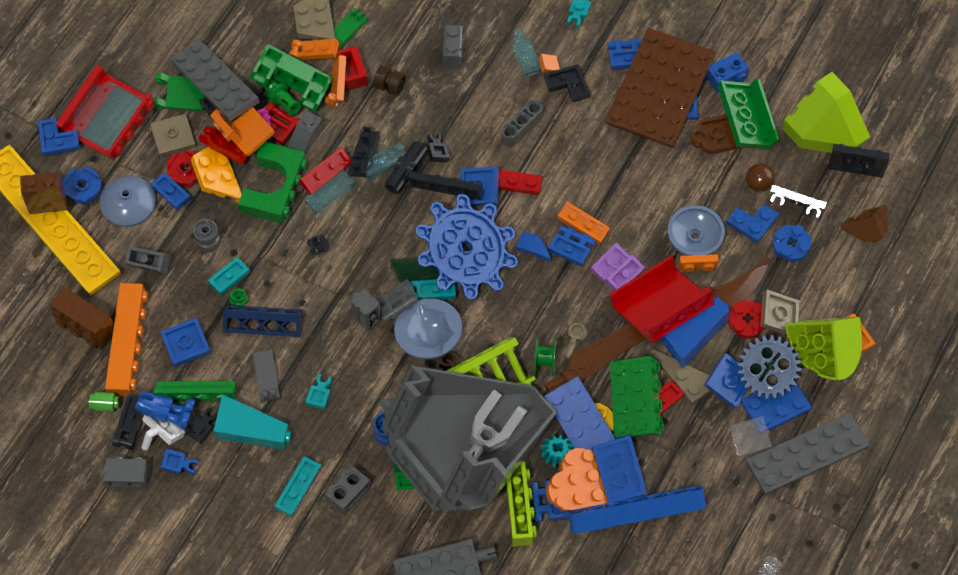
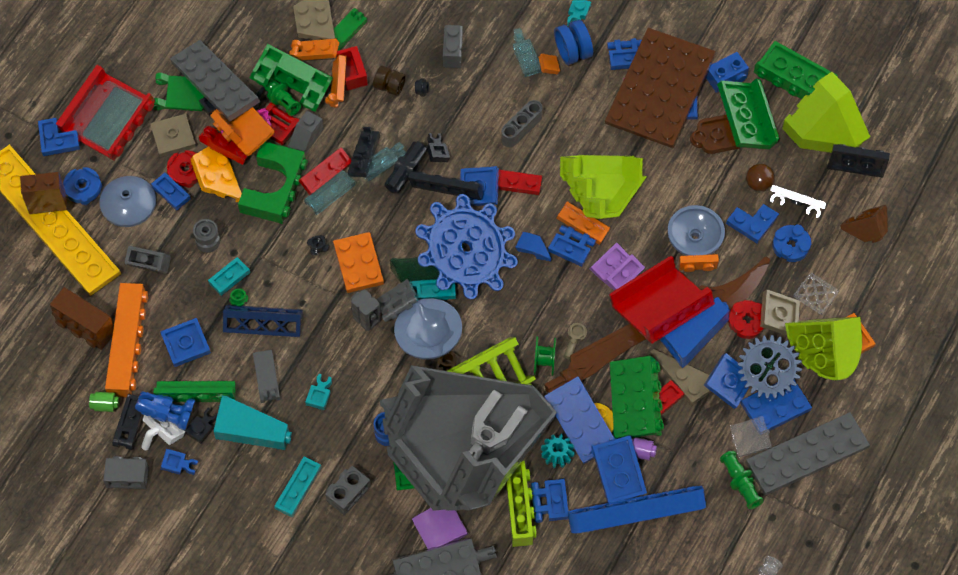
(358, 262): none -> orange plate
(421, 87): none -> black plate
(439, 527): none -> medium lavender slope
(568, 77): black plate -> none
(573, 42): none -> blue wheel
(577, 483): orange plate -> none
(602, 182): none -> lime panel
(644, 448): none -> medium lavender brick
(741, 480): none -> green piece
(789, 70): none -> green bracket
(810, 303): none -> clear window

